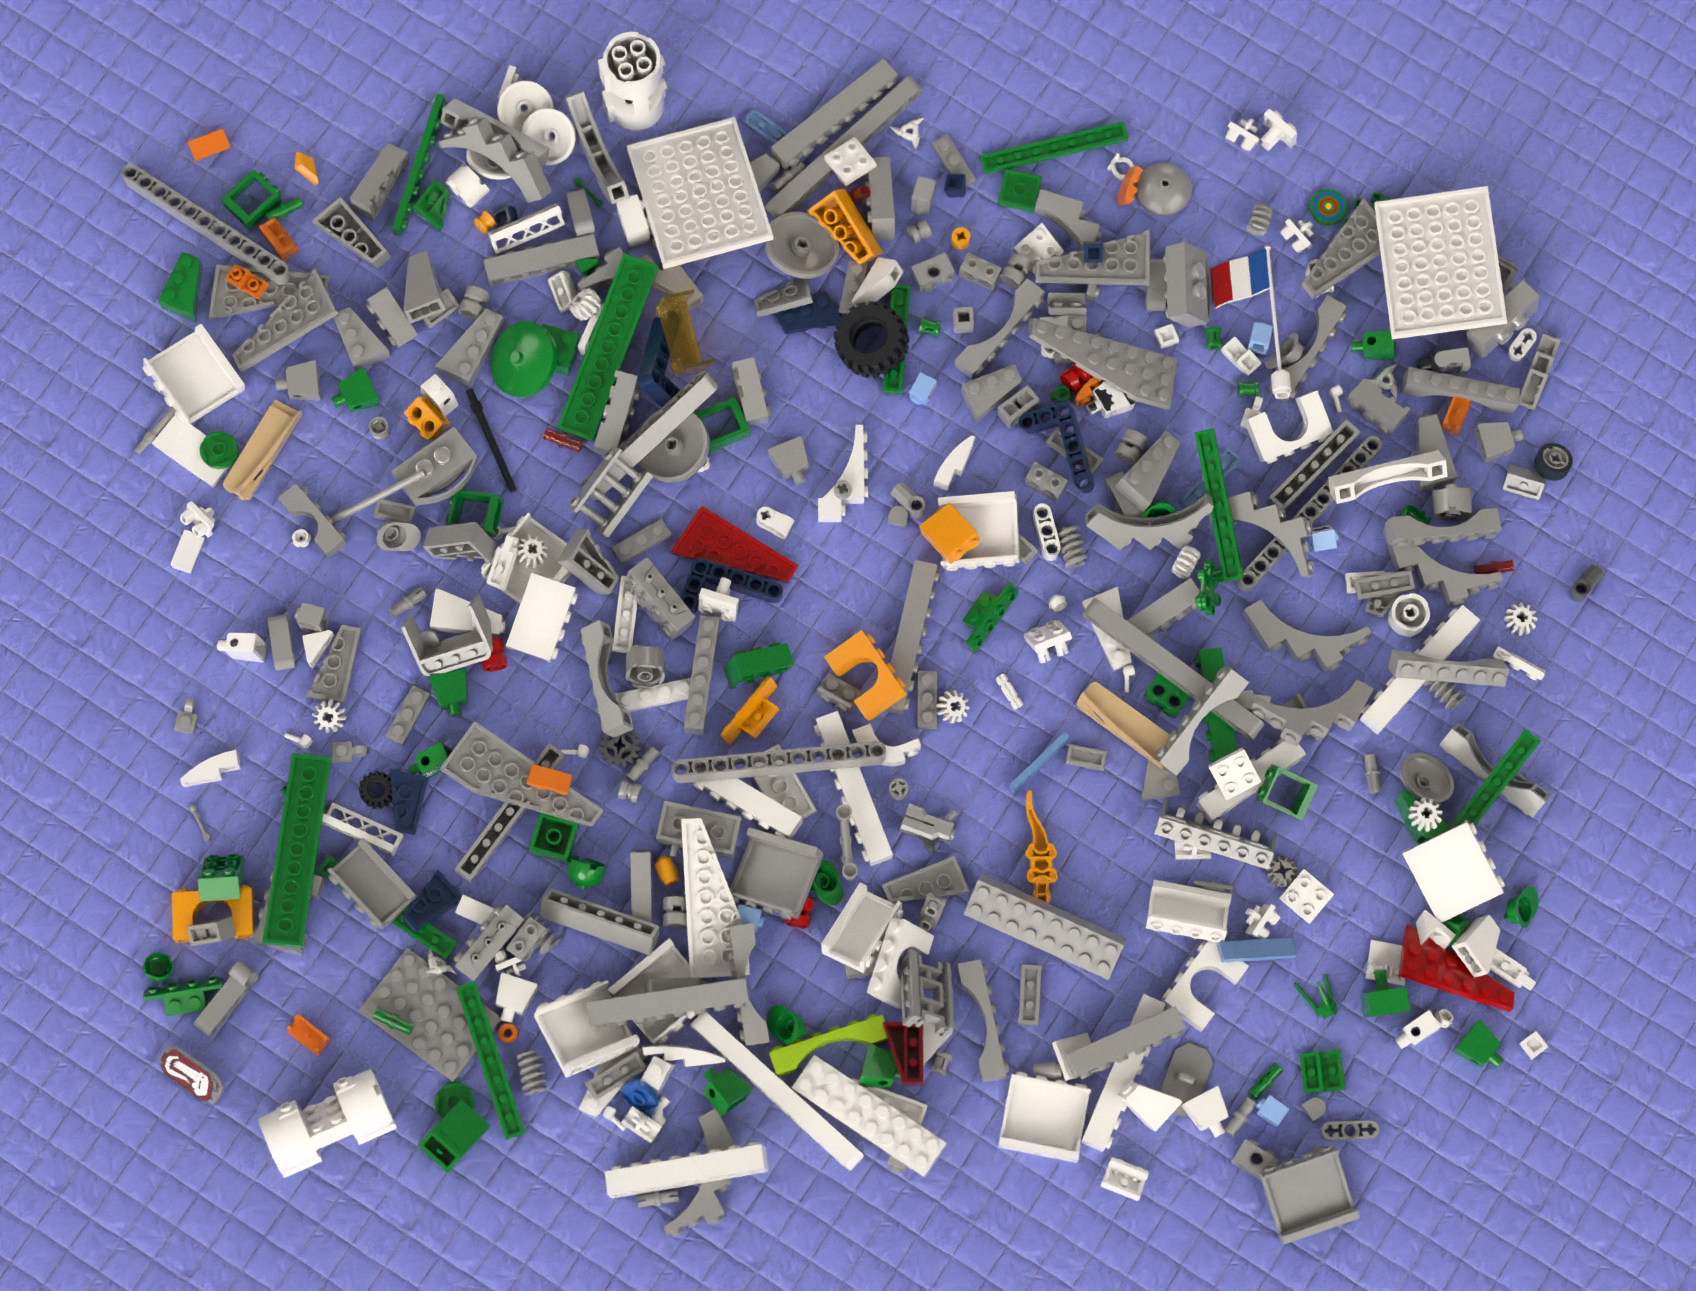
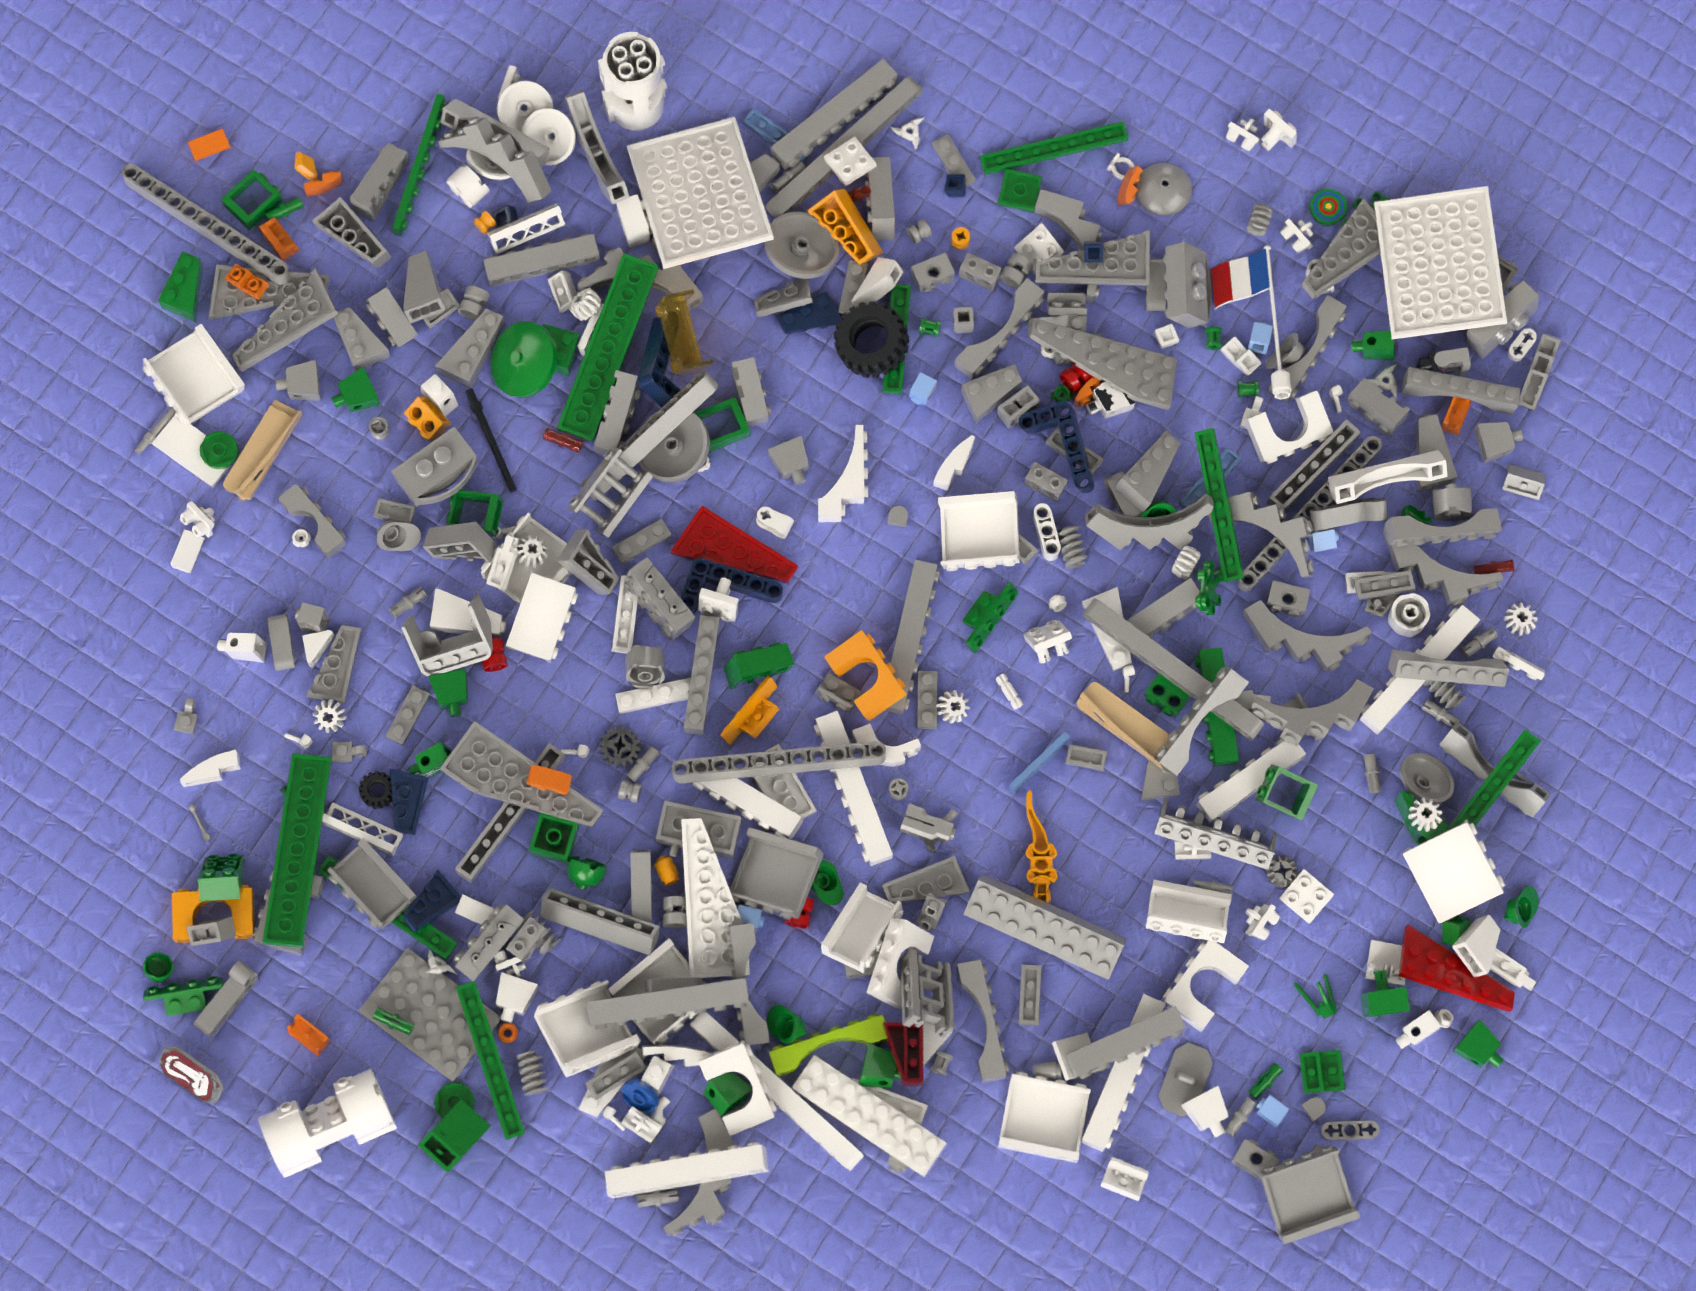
(330, 181): none -> orange slope
(378, 496): light grey piece -> none
(432, 204): green wing -> none
(578, 182): green hinge -> none
(580, 212): light grey beam -> none
(586, 266): green slope -> none
(598, 643): light grey arch -> none
(738, 1059): none -> white arch
(837, 491): light grey bush -> none
(849, 869): light grey bar -> none
(907, 499): light grey piece -> none
(923, 195): light grey brick -> none
(949, 533): light orange brick -> none
(1130, 448): light grey wheel -> none
(1148, 1104): white slope -> none
(1234, 773): white plate -> none
(1256, 950): medium blue tile -> none
(1297, 594): none -> light grey brick
(1347, 513): none -> light grey beam
(1430, 927): white slope -> none
(1440, 713): none -> light grey pin
(1478, 642): none -> light grey pin
(1533, 1045): white plate -> none
(1553, 470): black wheel -> none
(1586, 583): dark grey piece -> none

